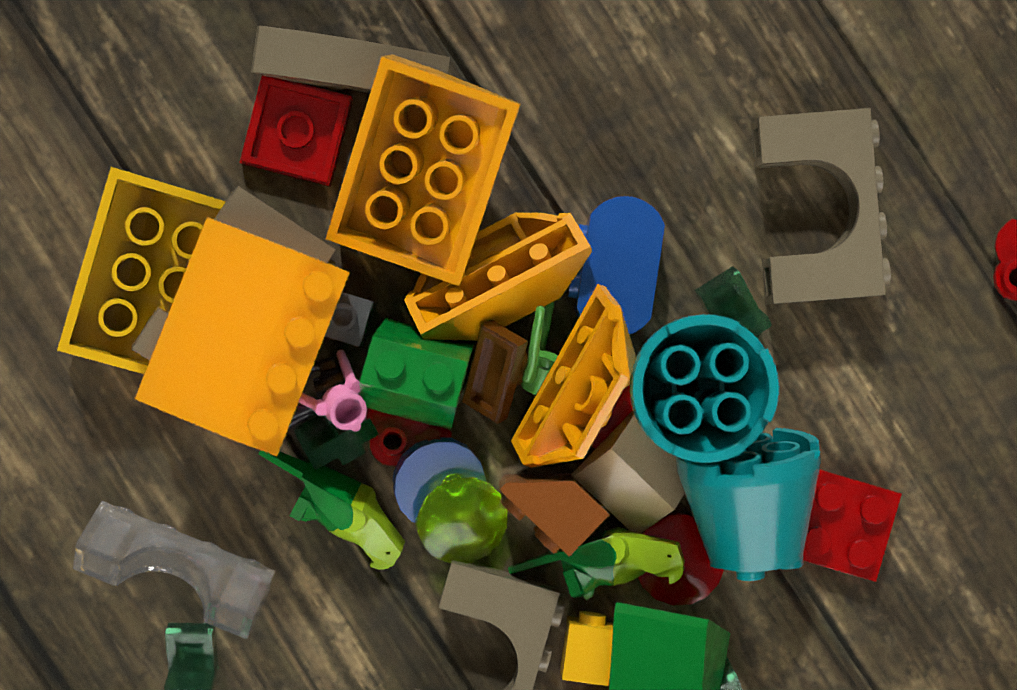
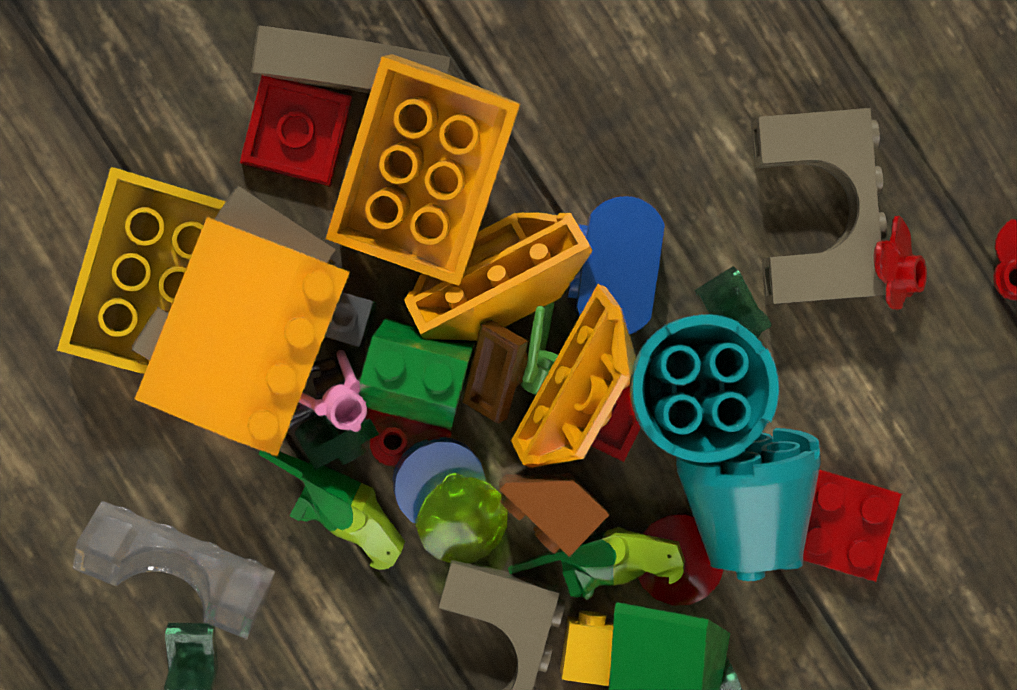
(632, 477): tan slope -> none
(898, 266): none -> red plate

